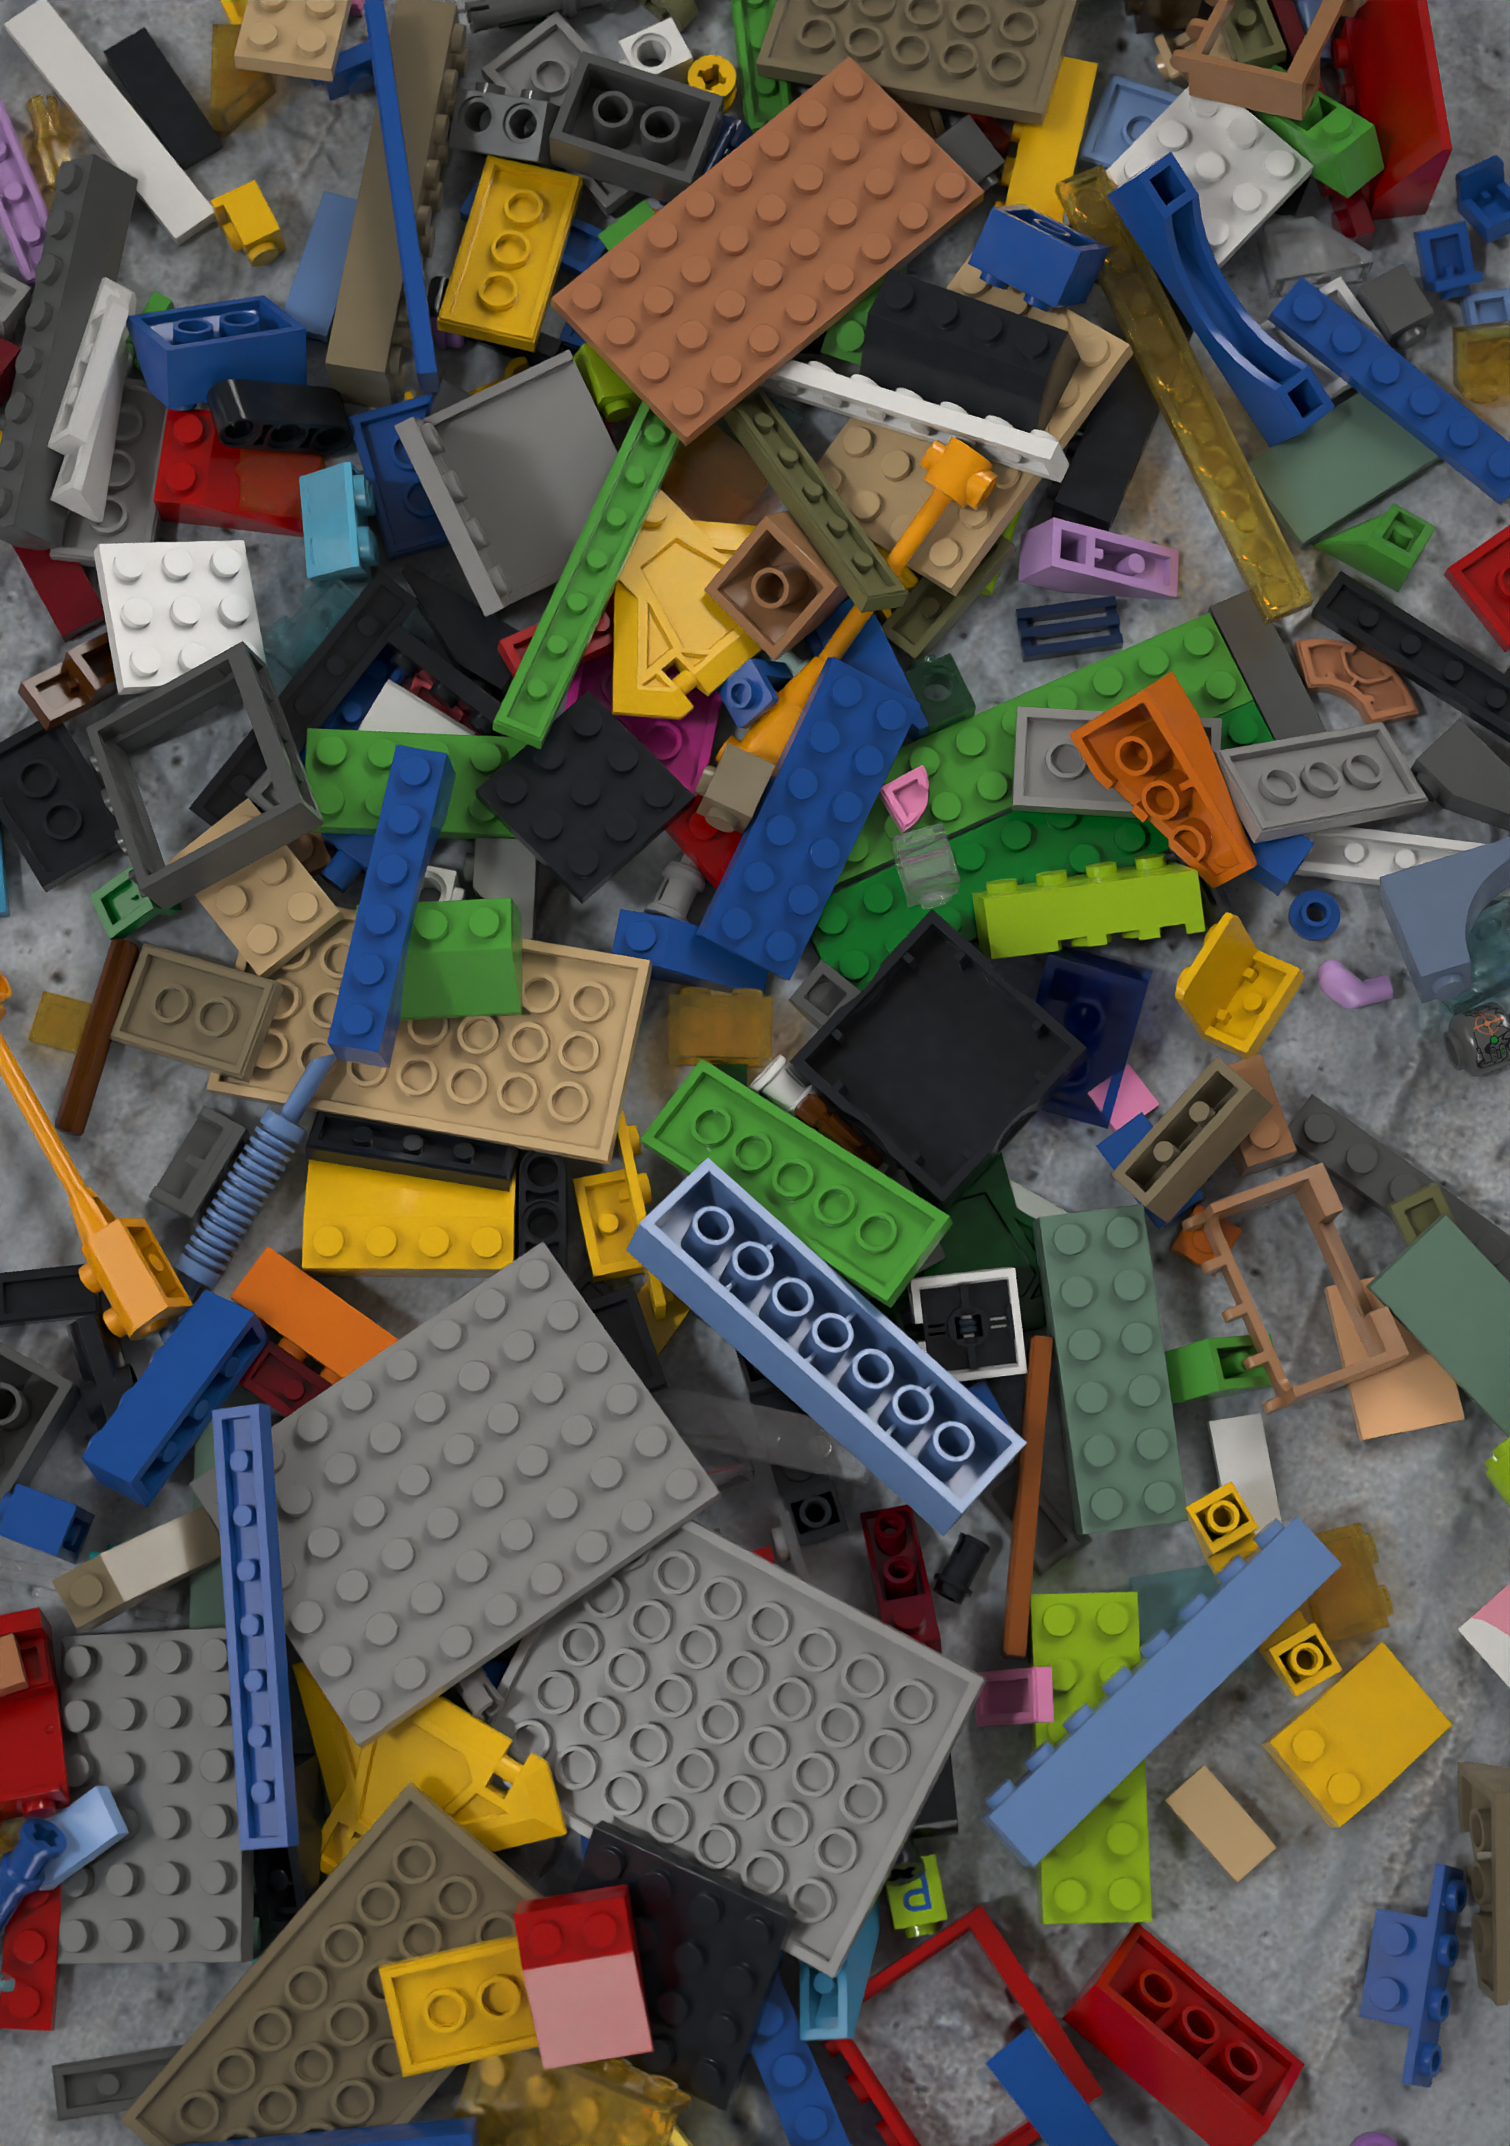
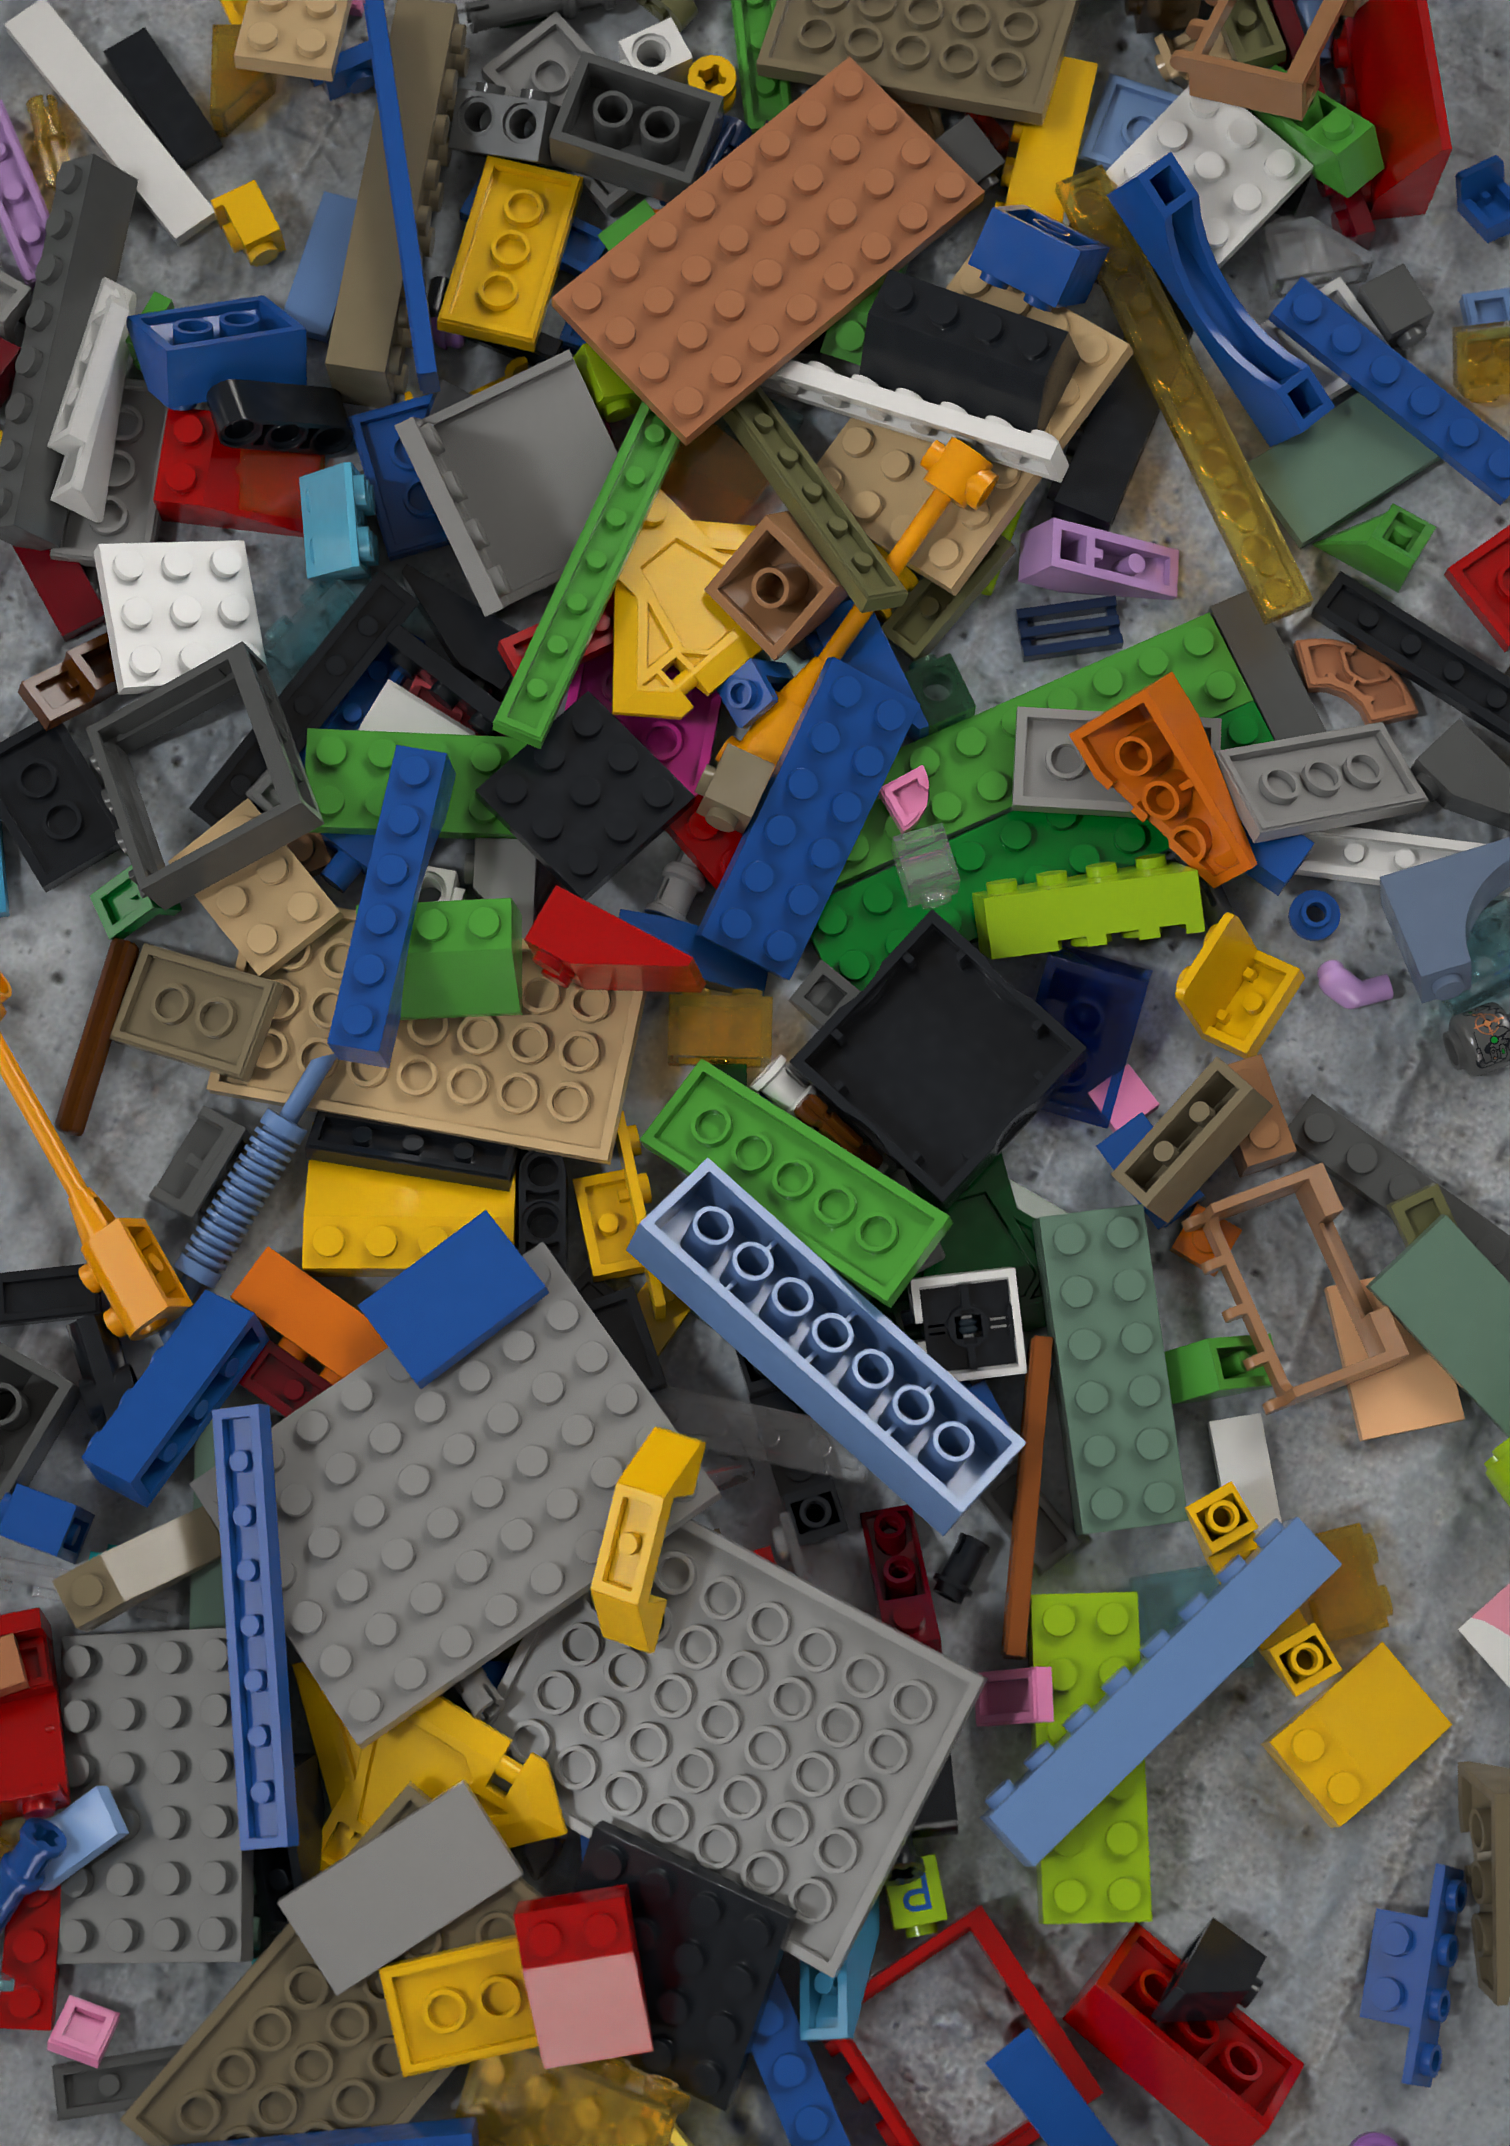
(59, 1022): clear yellow tile -> none
(83, 2031): none -> bright pink tile
(400, 1887): none -> light grey tile
(453, 1299): none -> blue tile
(604, 952): none -> red slope
(634, 1536): none -> yellow slope
(1211, 1978): none -> black slope
(1220, 1824): tan tile -> none
(1446, 260): blue bracket -> none

